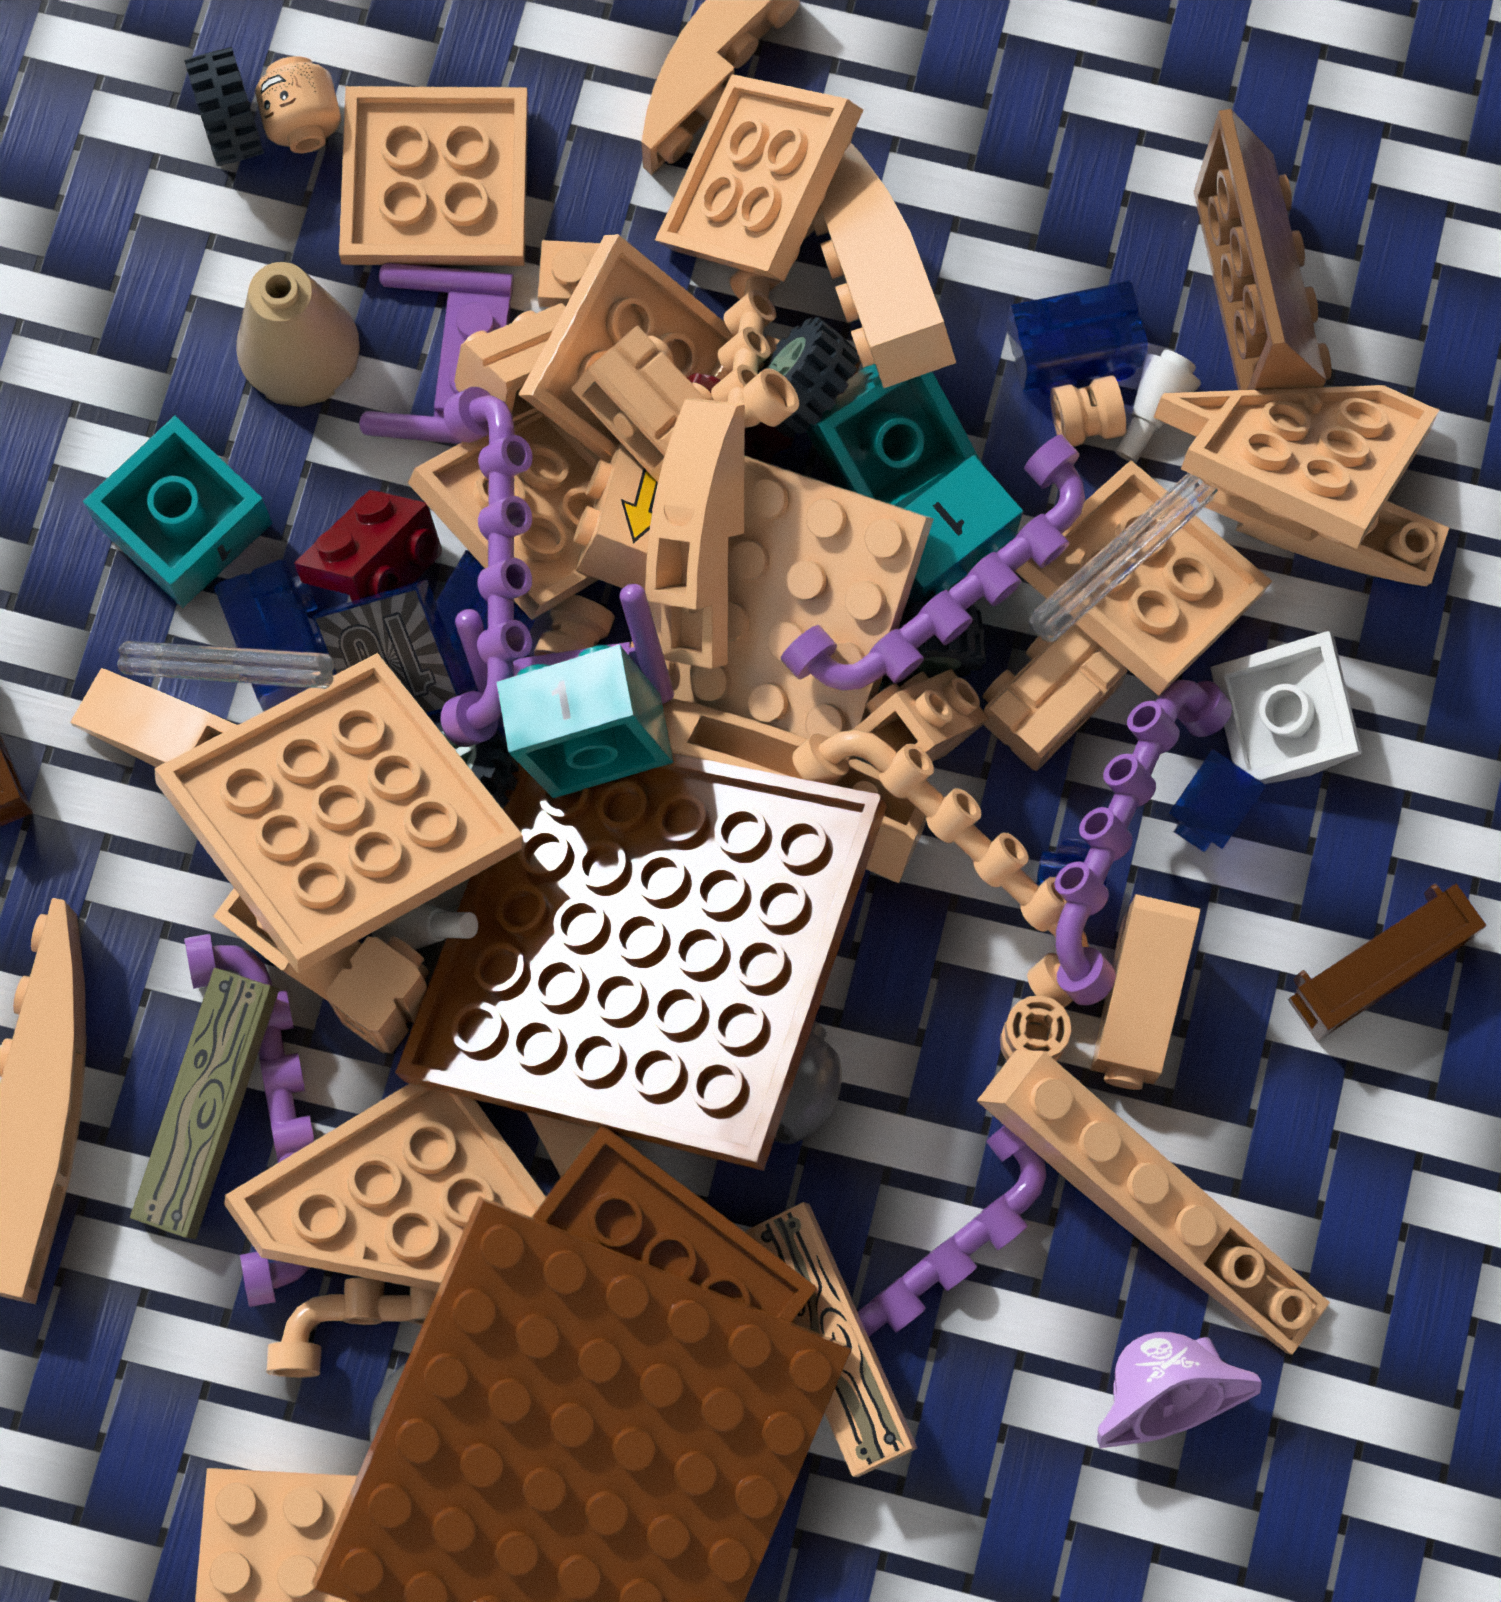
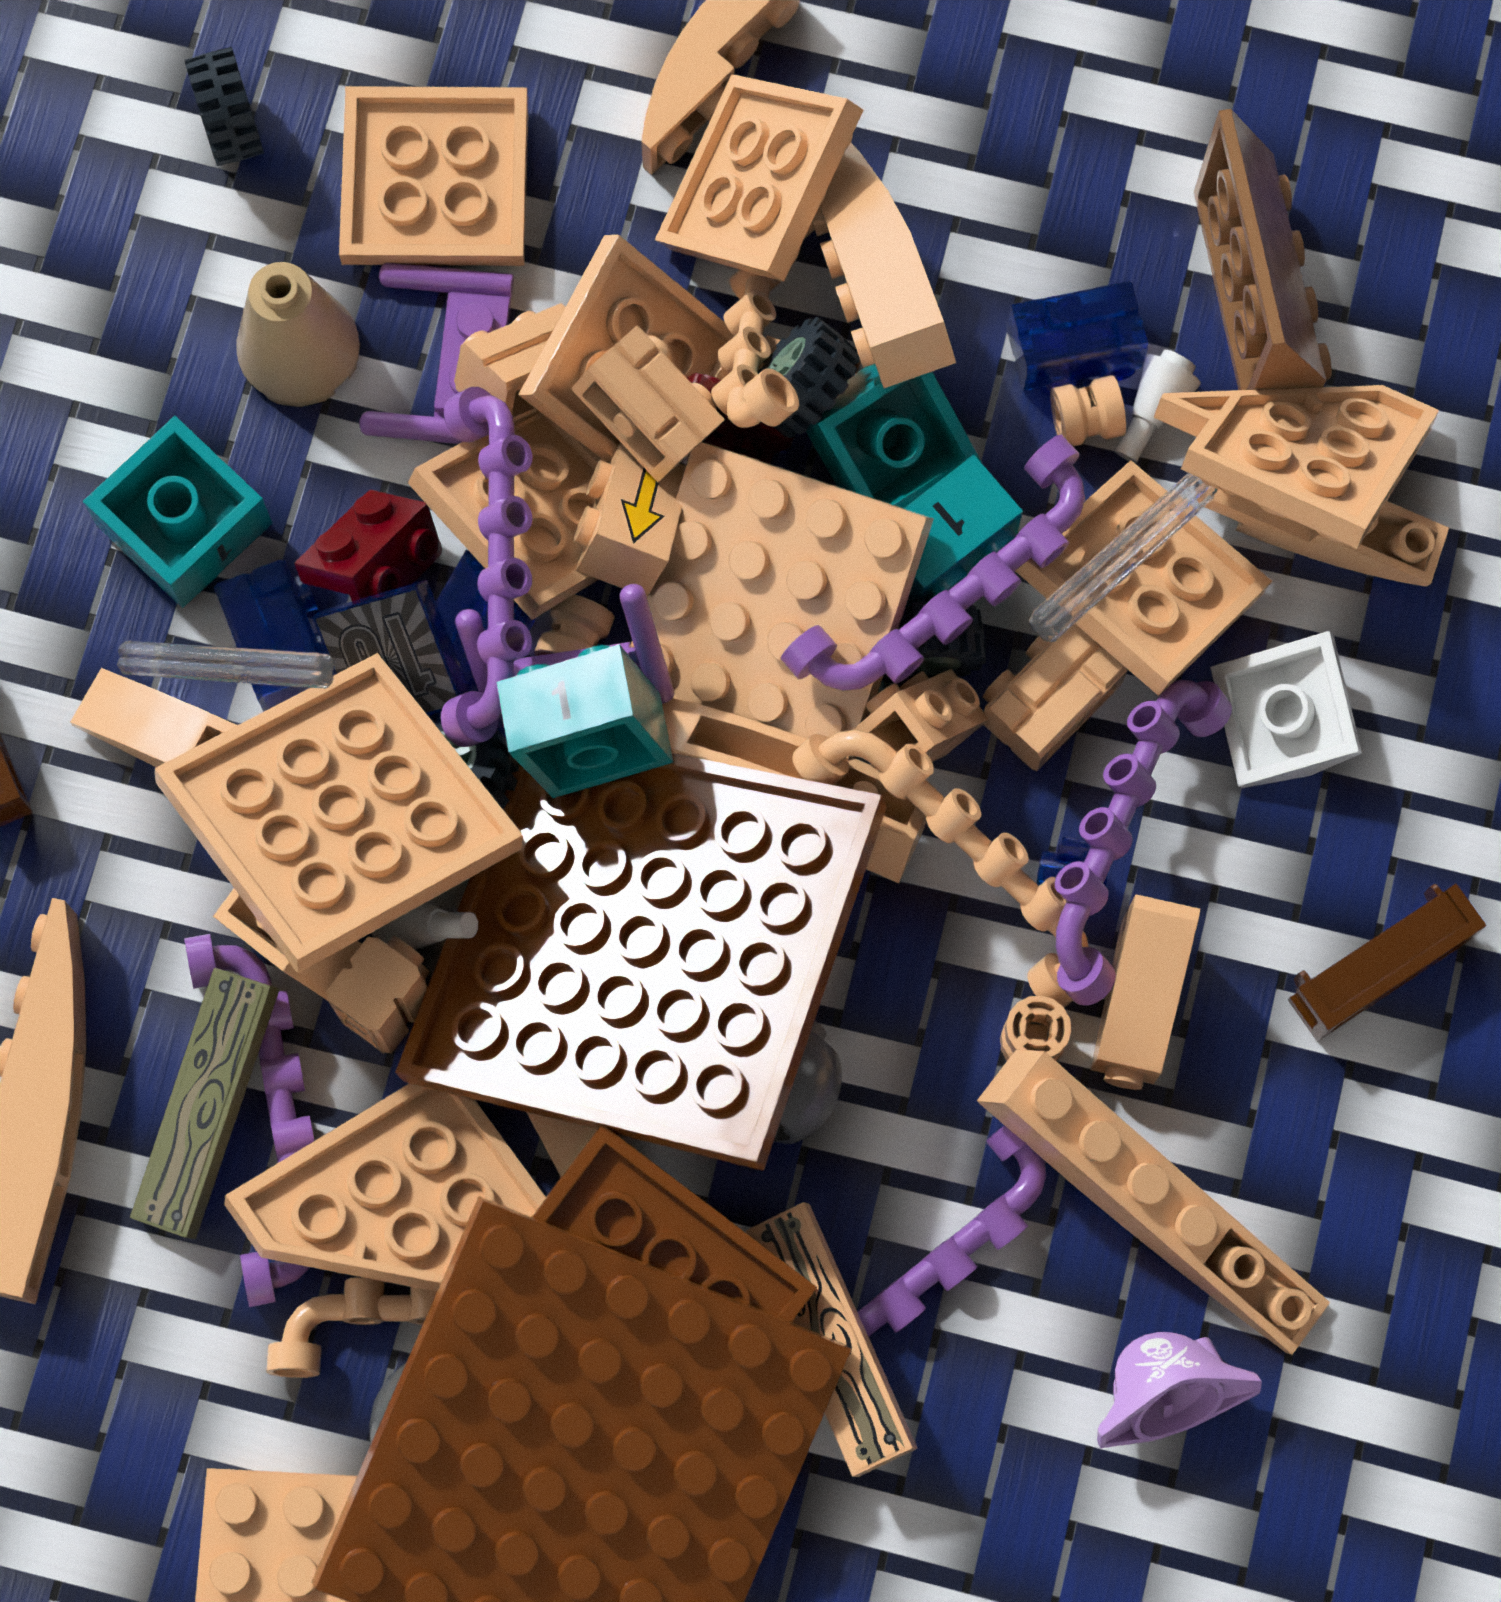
(298, 104): light nougat head -> none
(562, 269): light nougat plate -> none
(692, 517): light nougat slope -> none
(1215, 802): clear blue brick -> none

